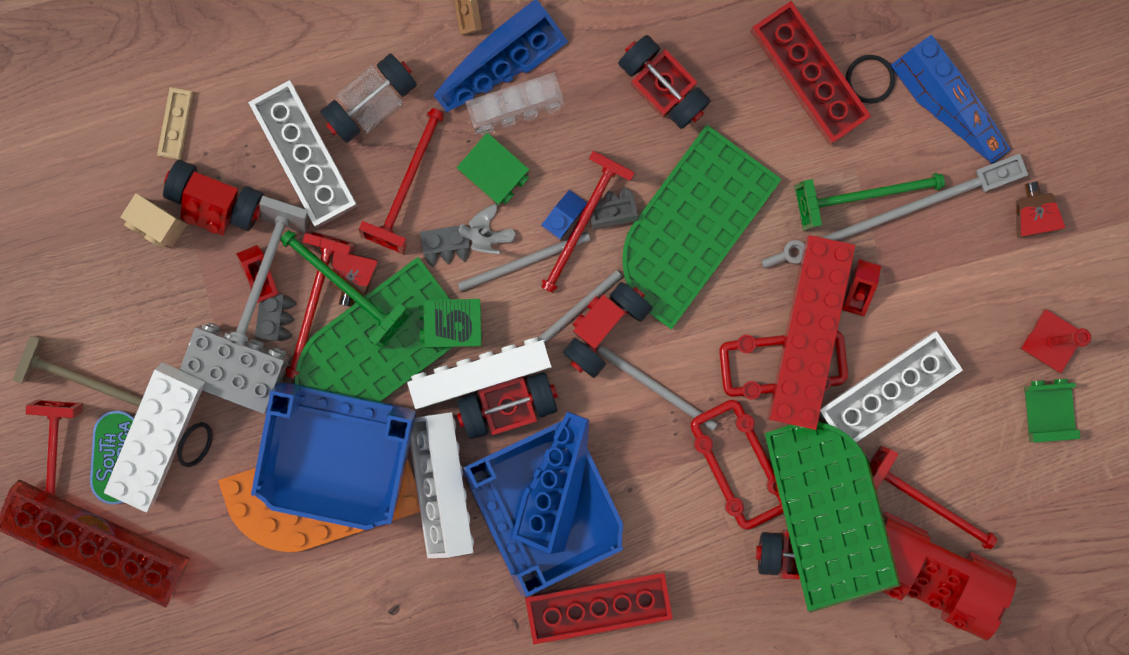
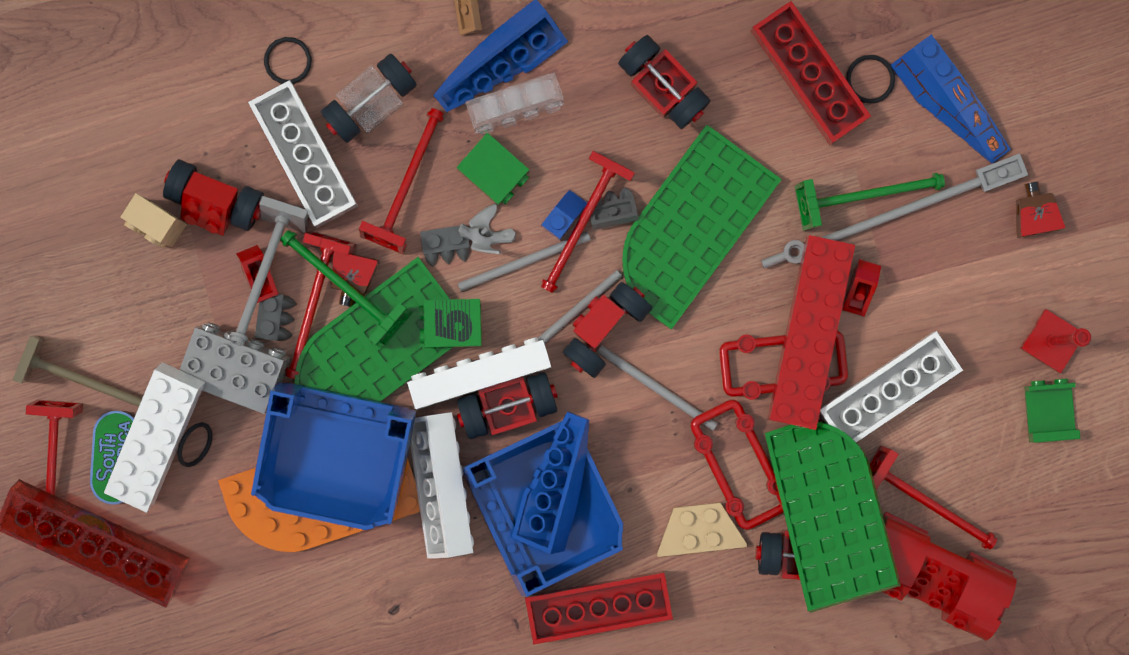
(175, 123): tan tile -> none
(281, 40): none -> black piece
(699, 530): none -> tan wing

